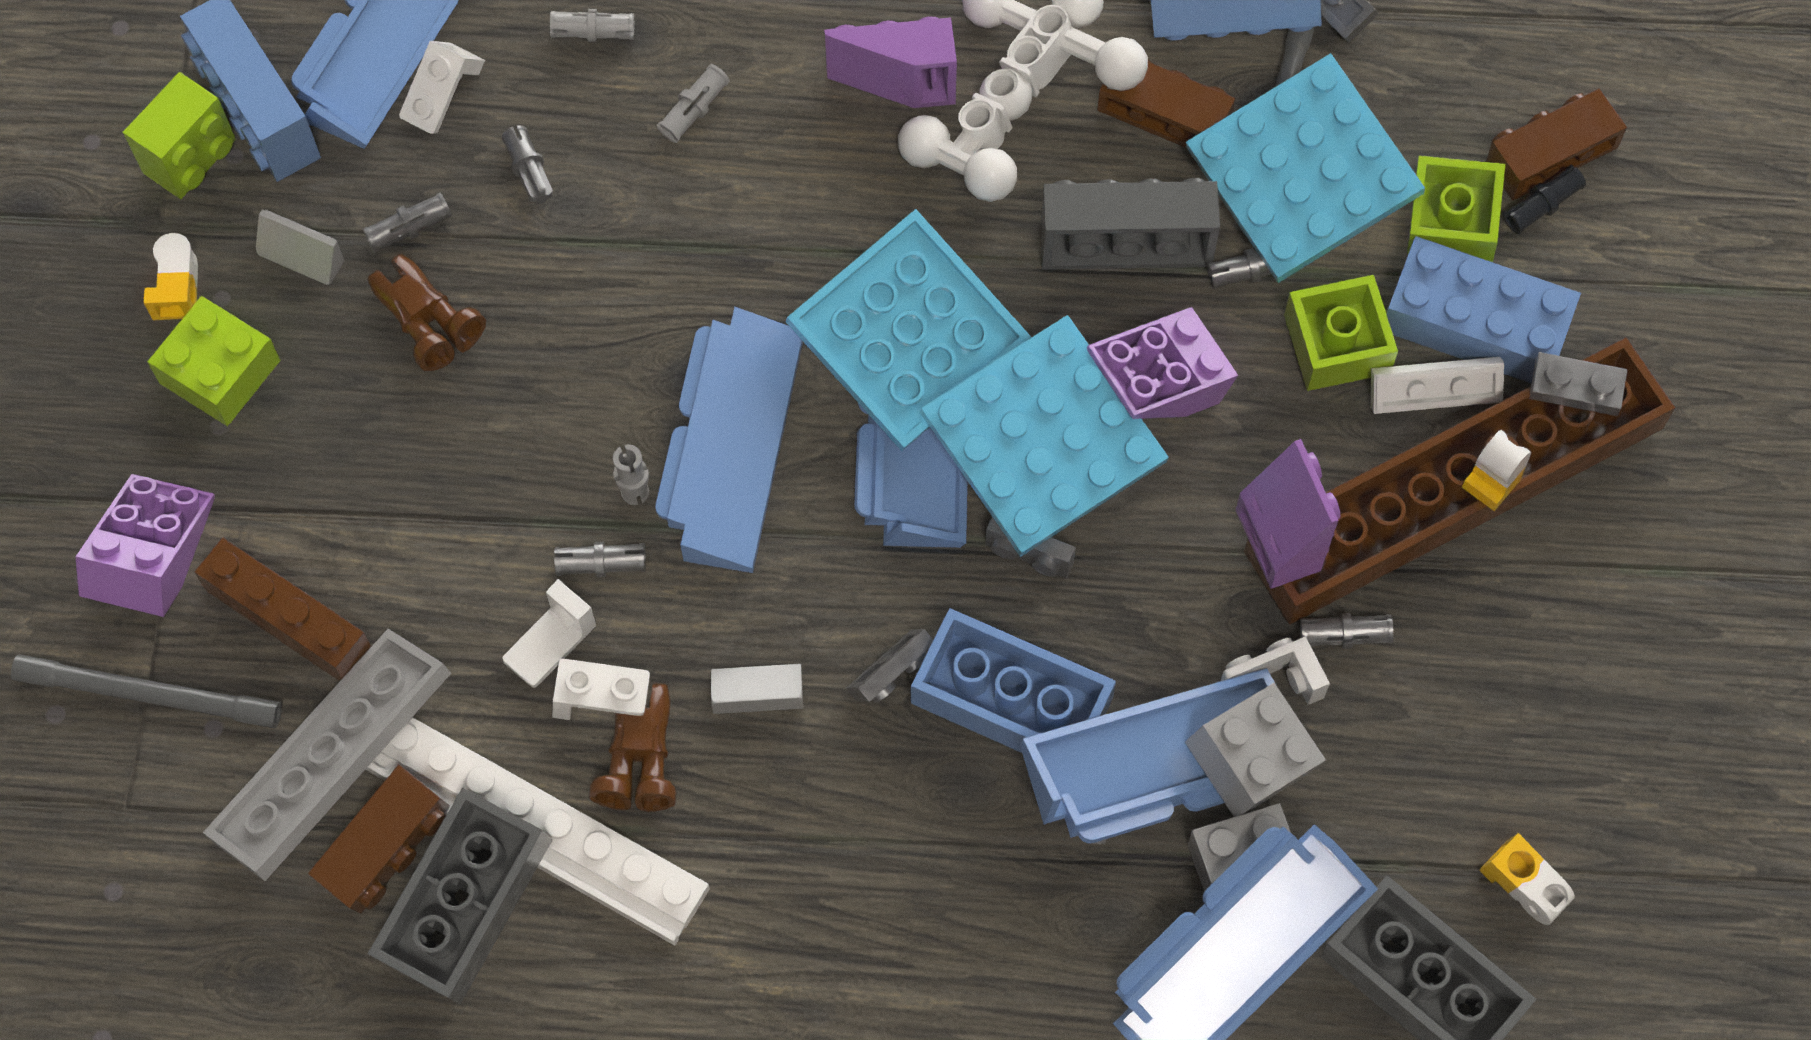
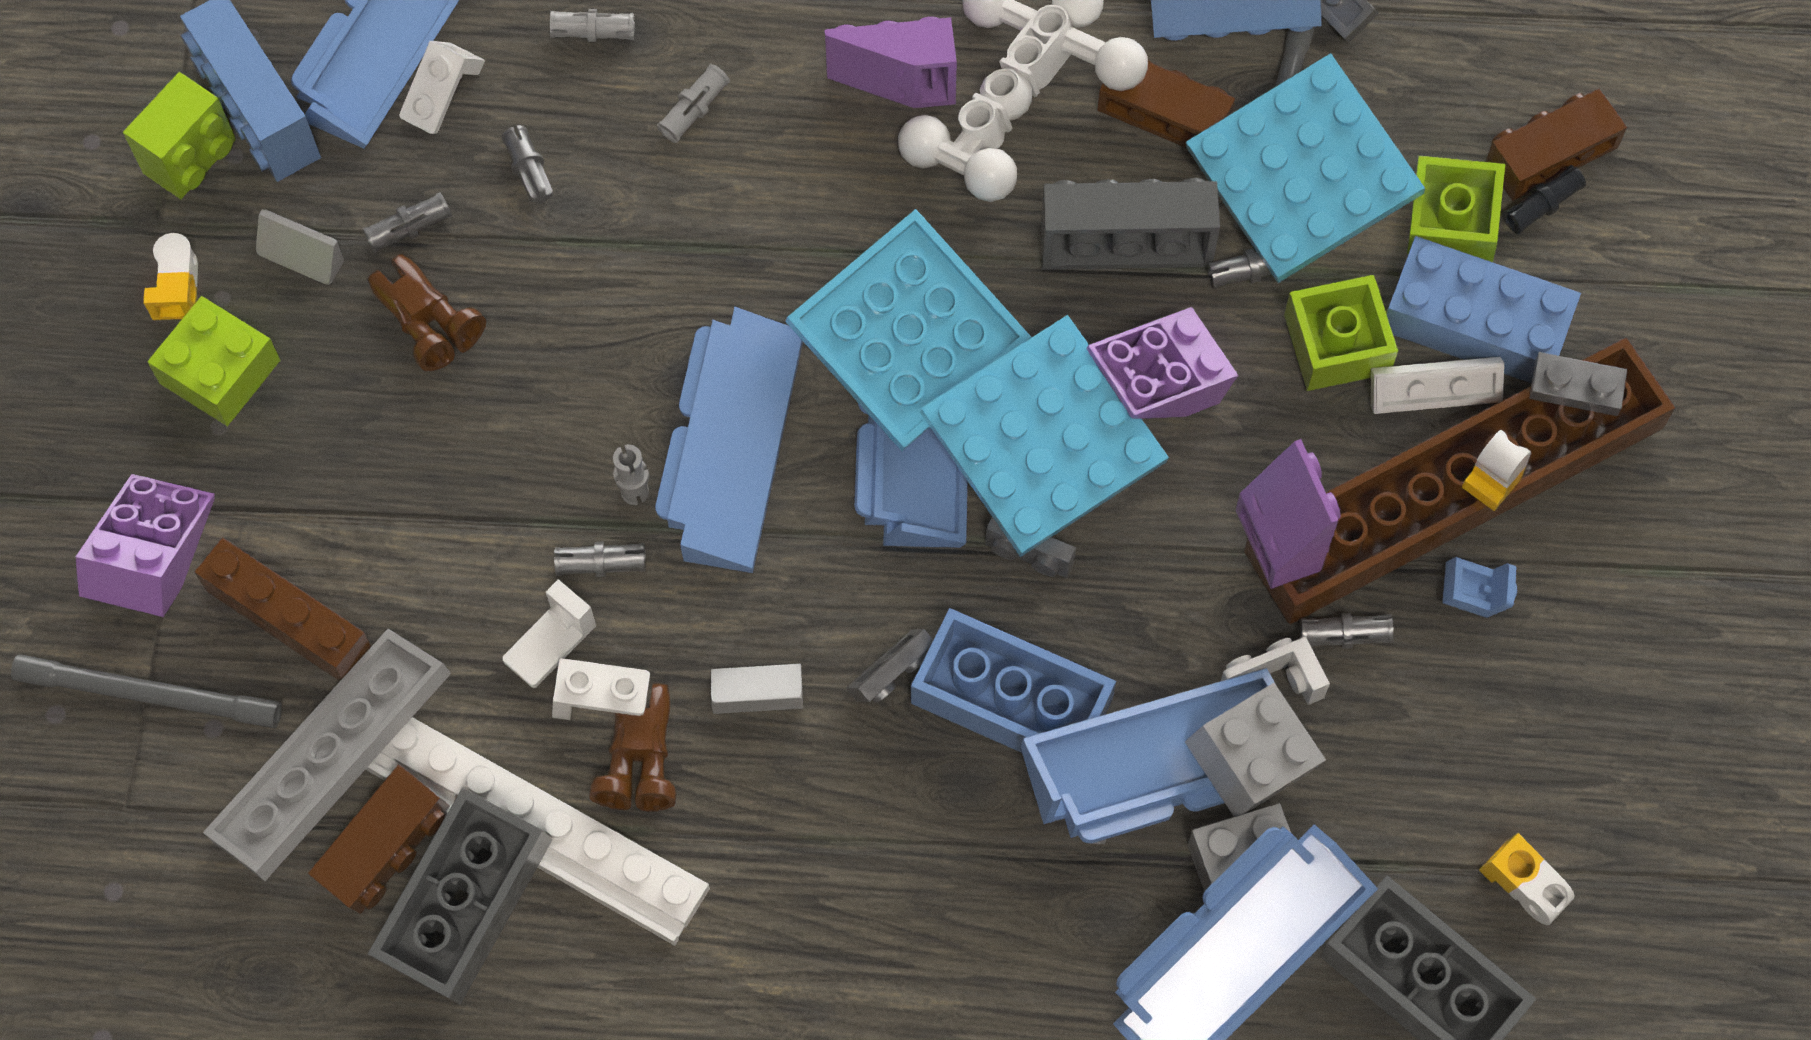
(1479, 587): none -> medium blue bracket

